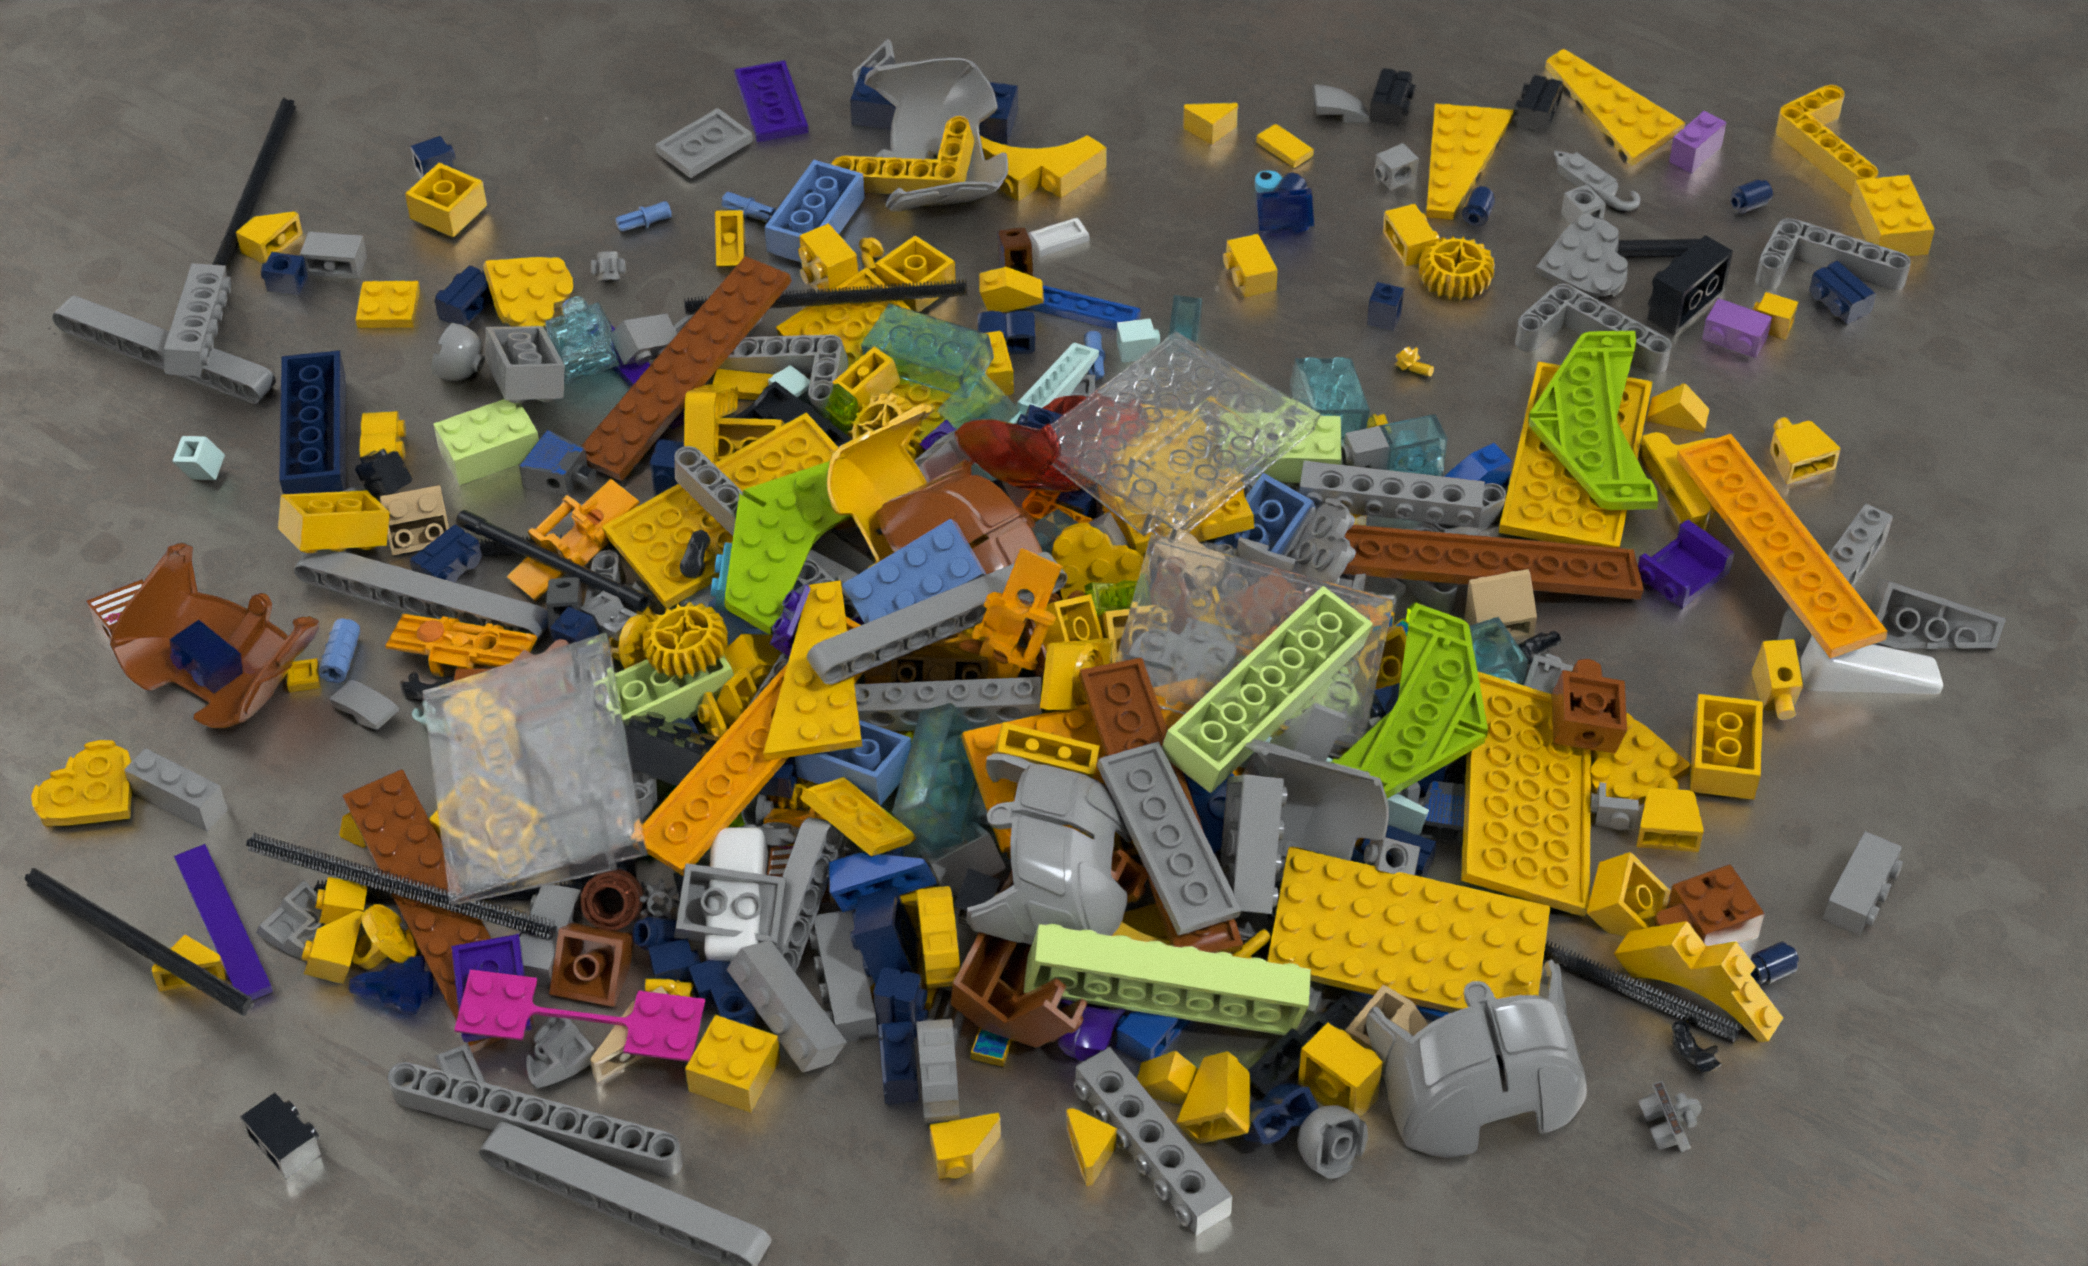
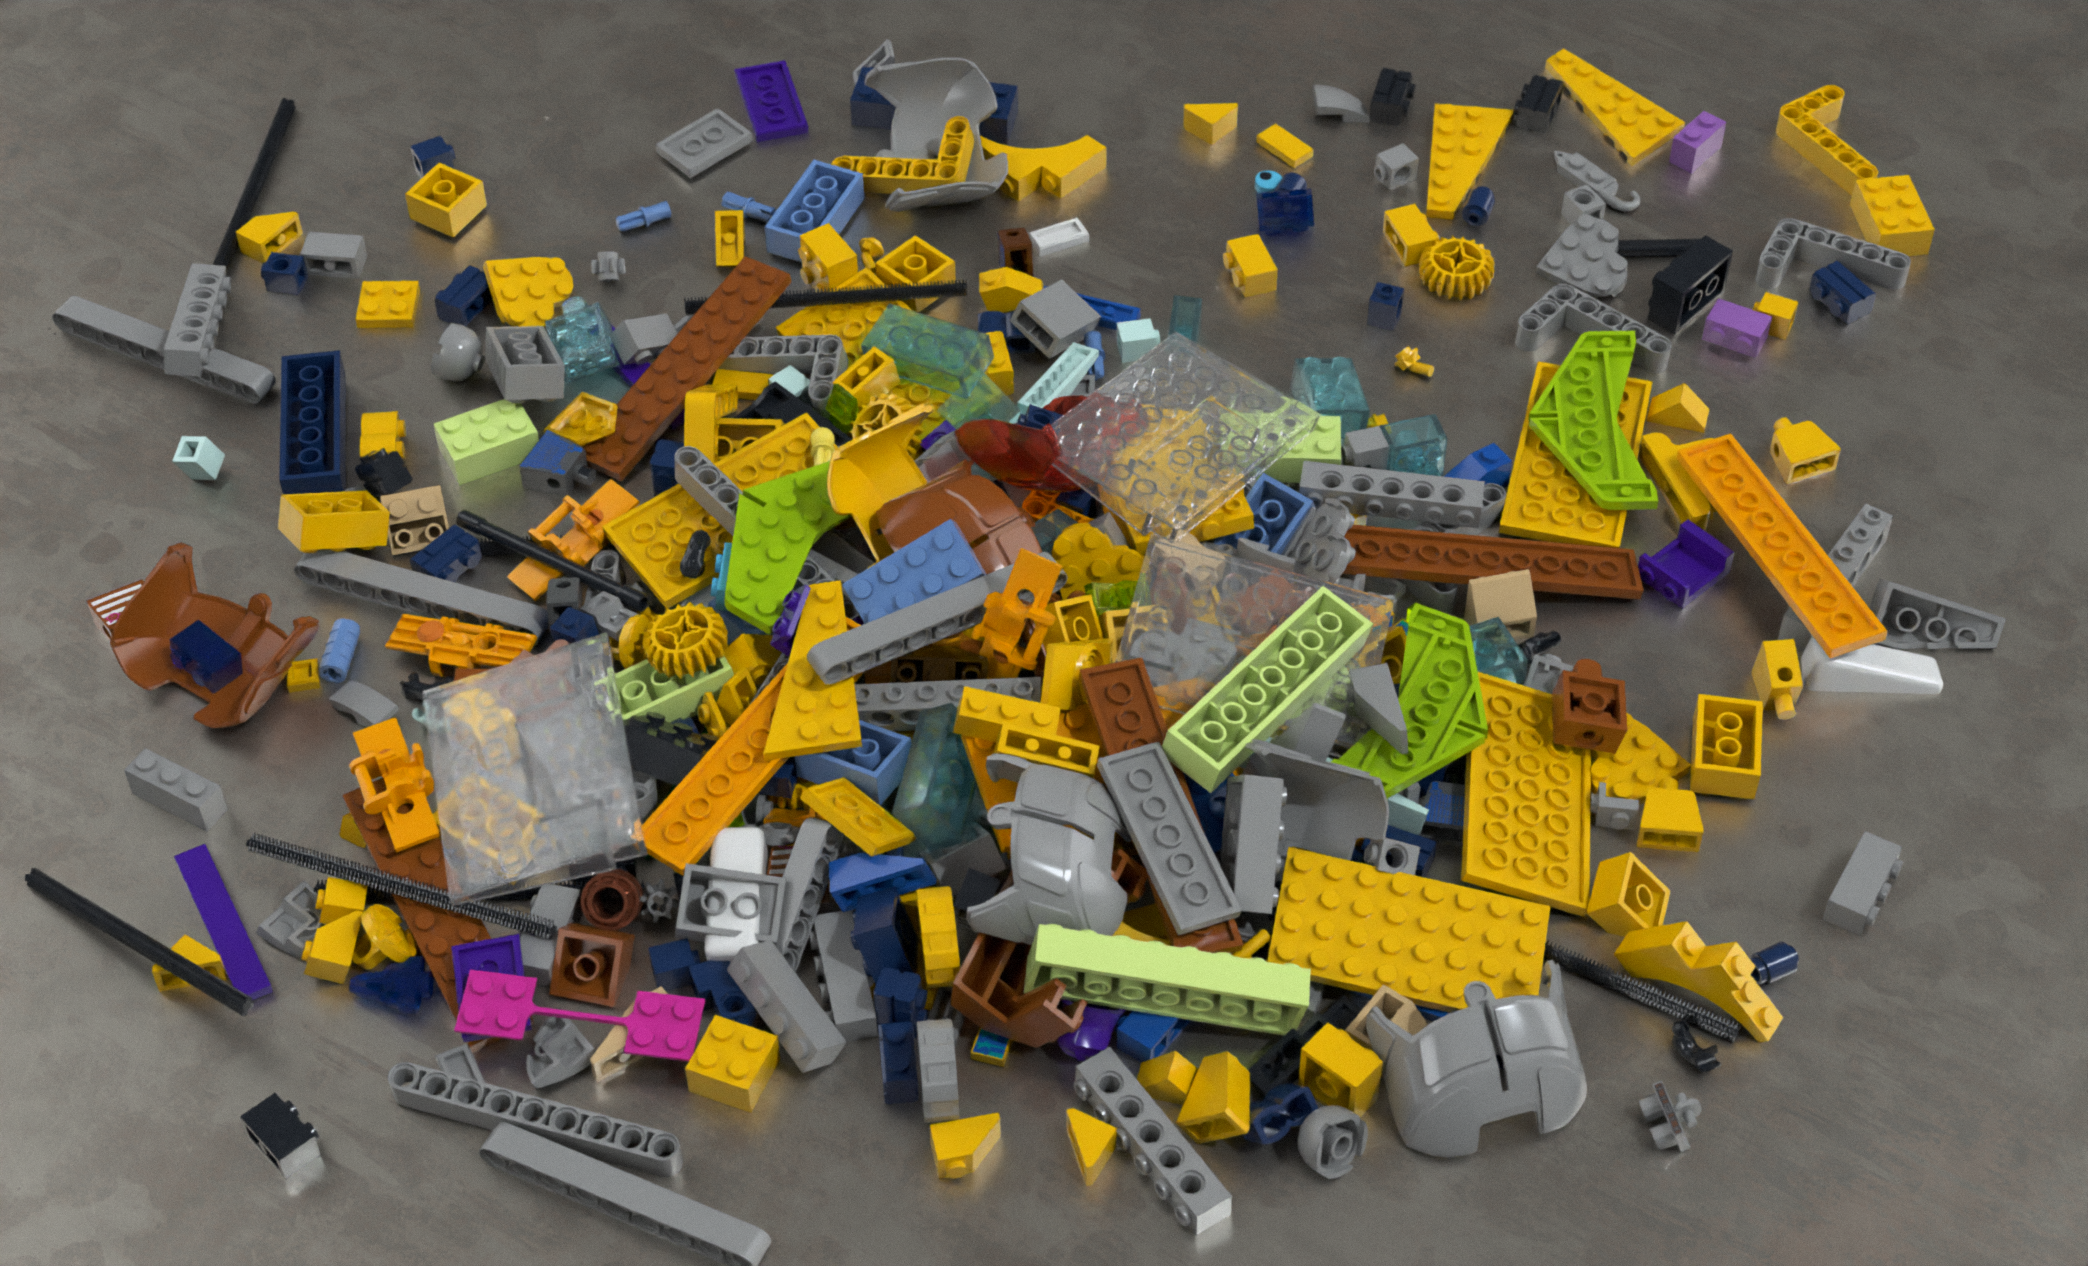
(87, 789): yellow plate -> none
(406, 781): none -> light orange piece
(585, 420): none -> yellow tile
(653, 932): dark blue brick -> none
(670, 986): yellow plate -> none
(822, 445): none -> light yellow axle
(983, 713): none -> yellow brick
(1054, 318): none -> light grey brick
(1377, 703): none -> light grey slope
(1715, 907): dark orange brick -> none
(1751, 196): dark blue brick -> none

